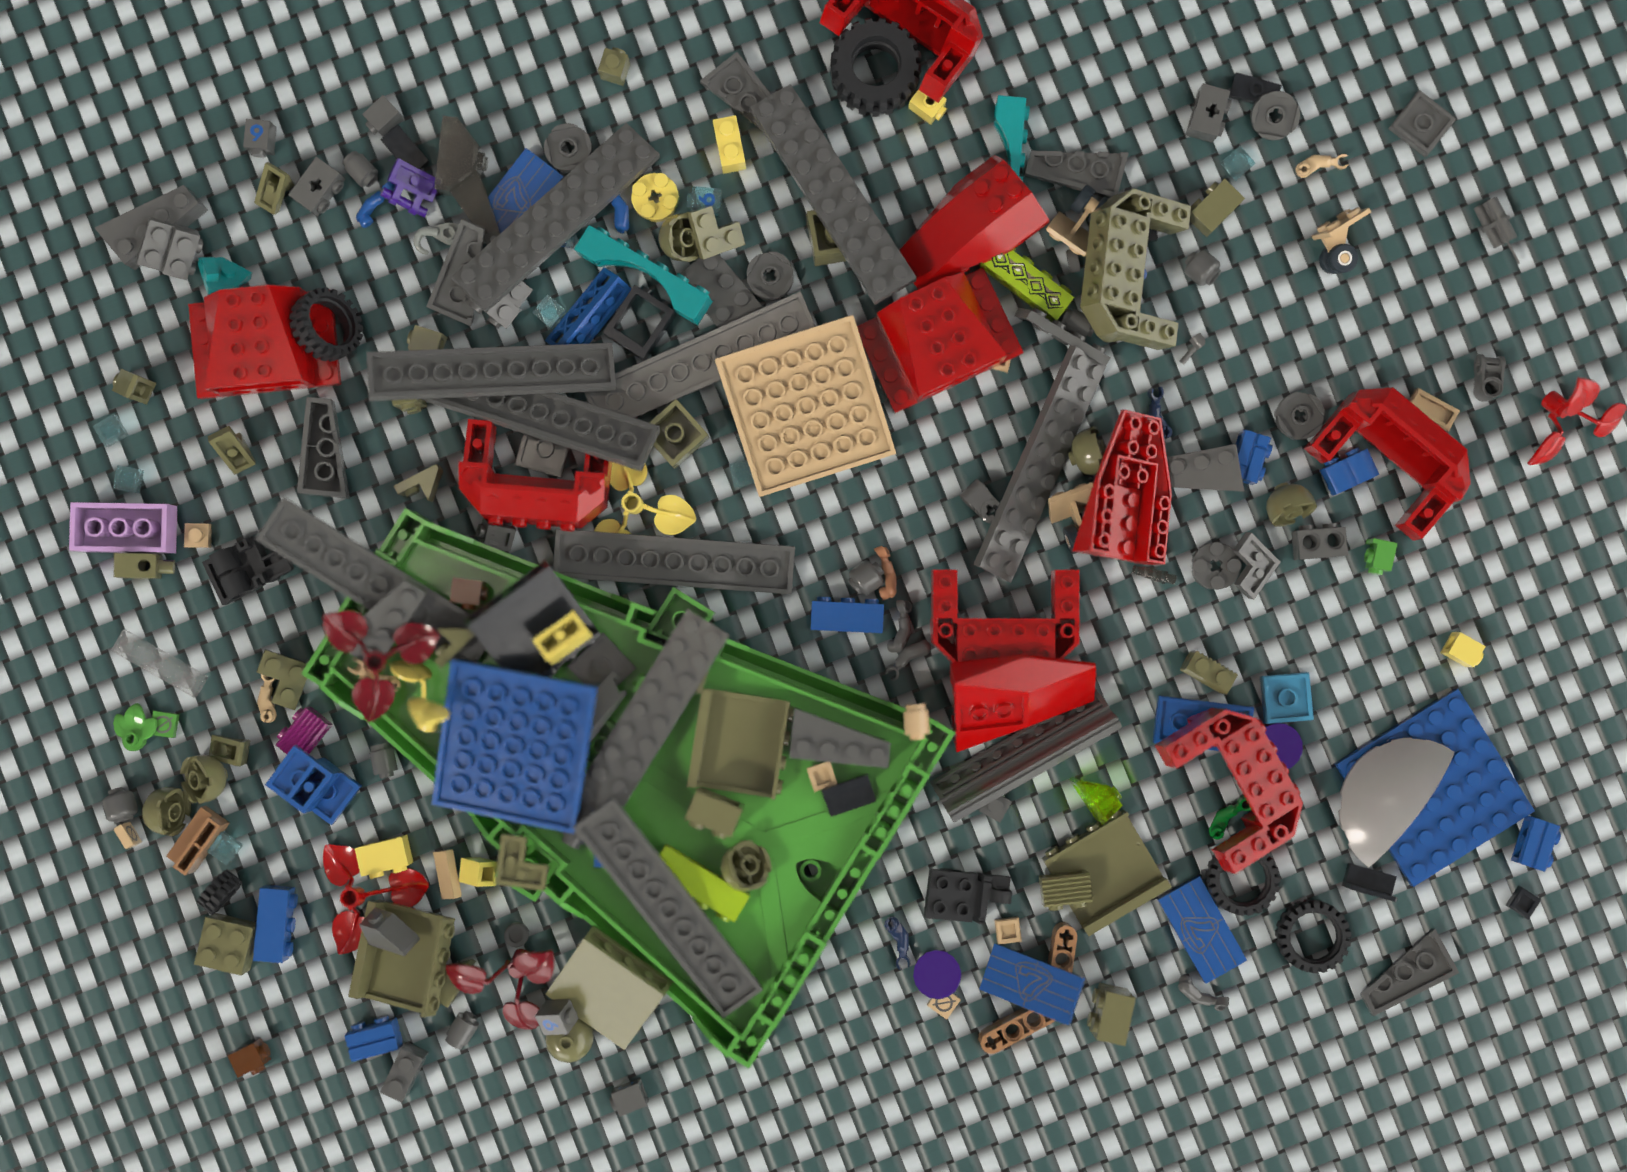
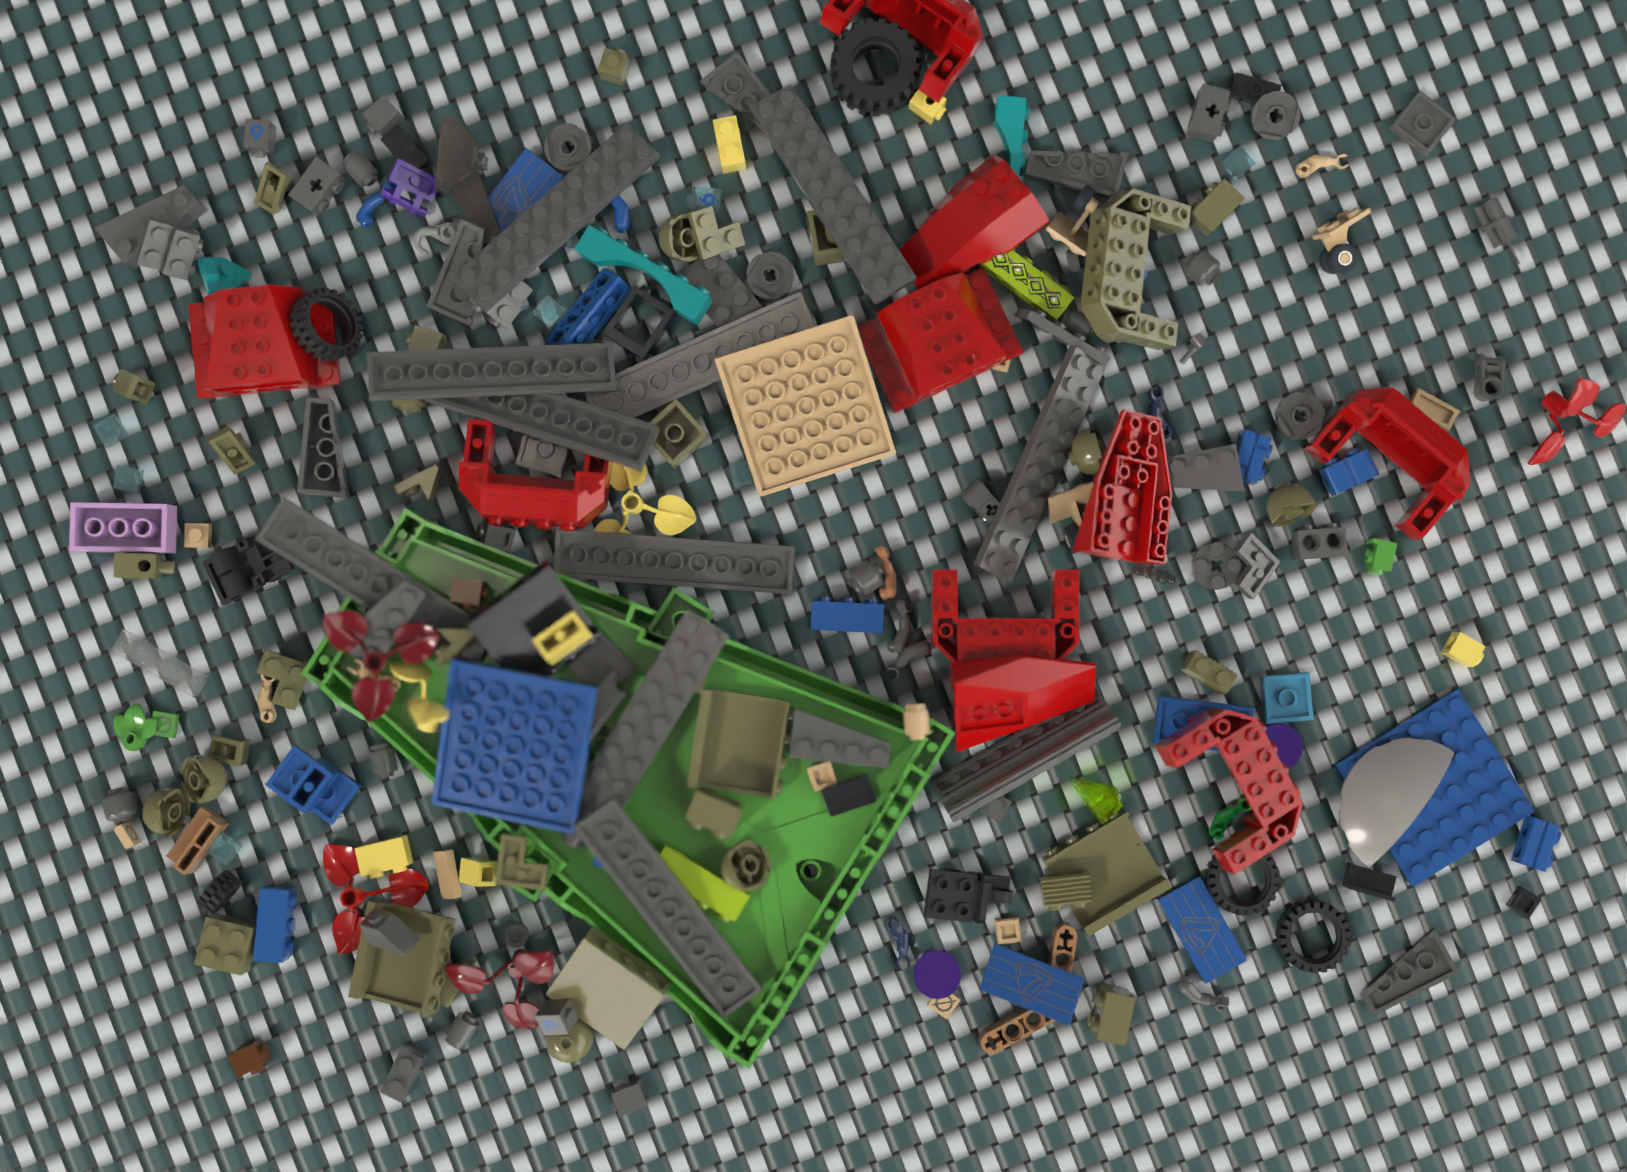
(305, 731): magenta brick -> none
(373, 1038): blue brick -> none
(649, 209): light yellow plate -> none

